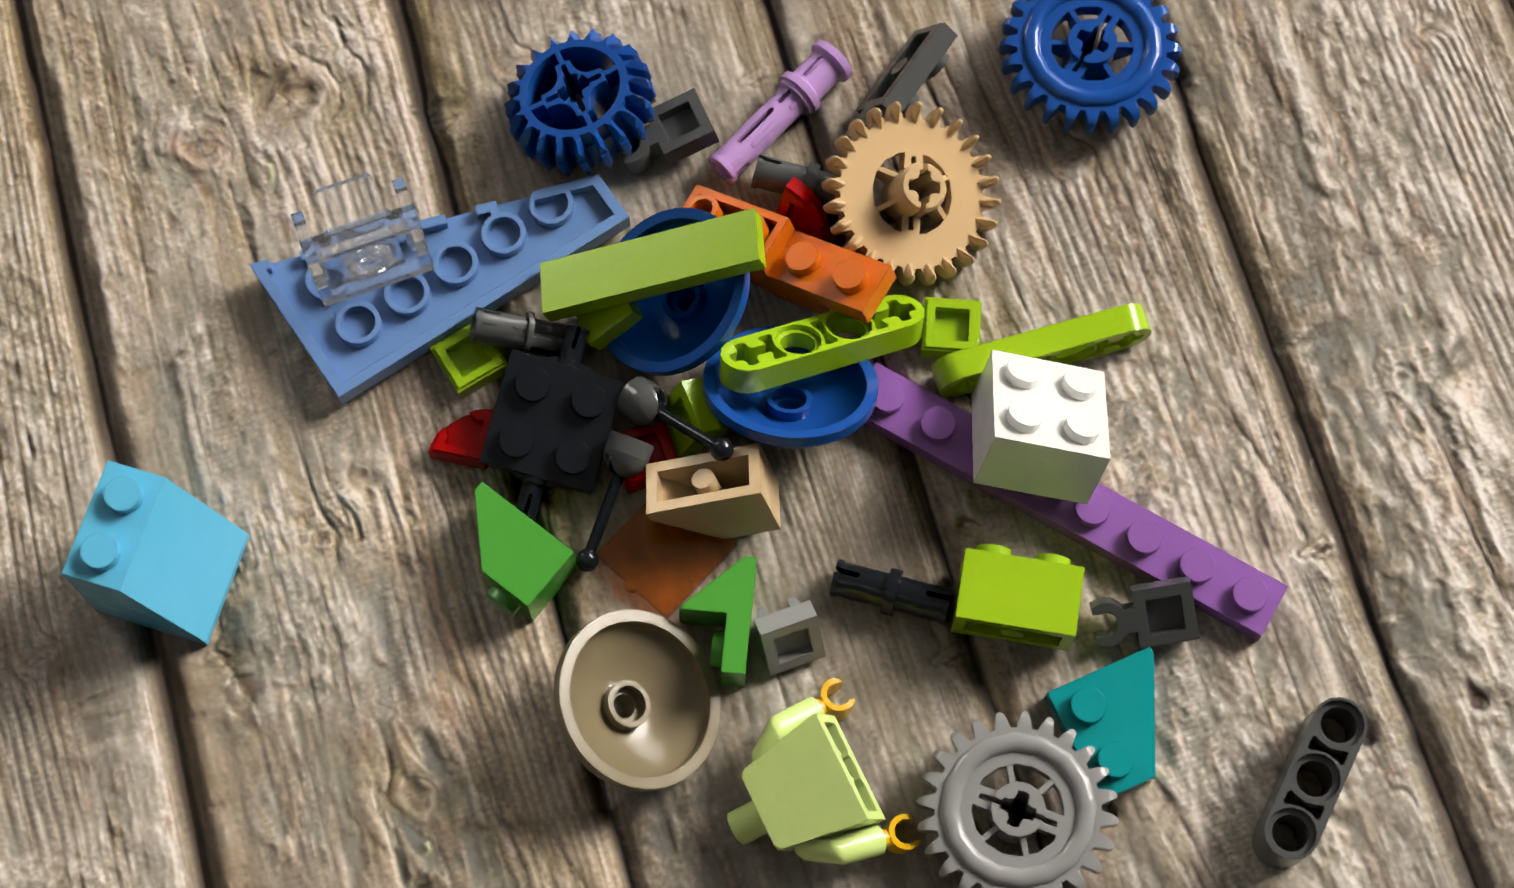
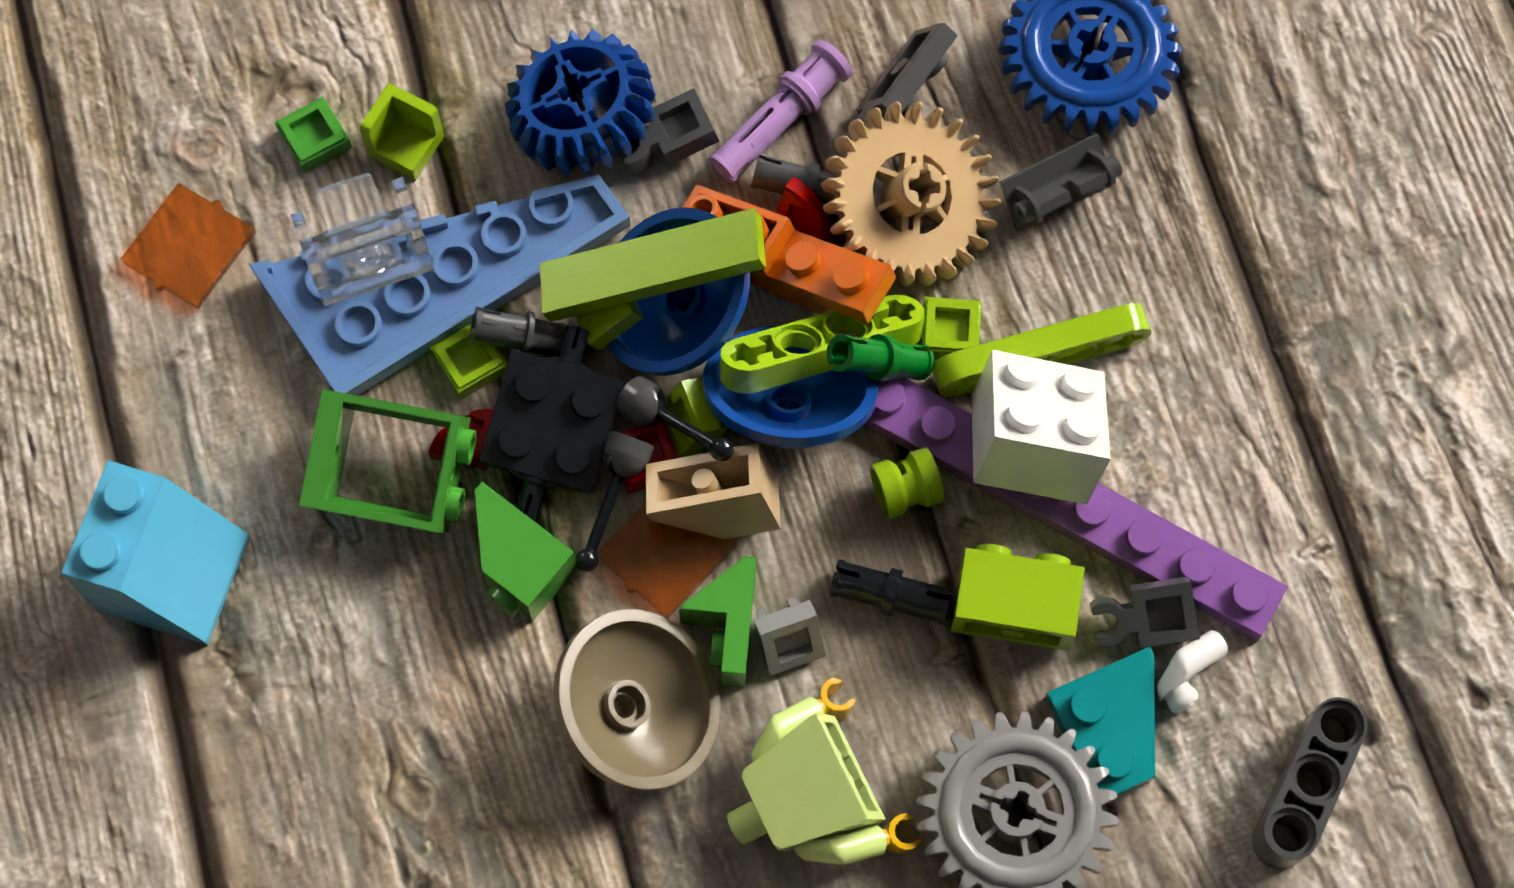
(188, 245): none -> clear orange piece
(313, 135): none -> bright green tile
(329, 453): none -> bright green window
(402, 131): none -> lime panel
(880, 357): none -> green pin
(907, 483): none -> lime wheel
(1059, 181): none -> dark grey hinge
(1184, 665): none -> white arm

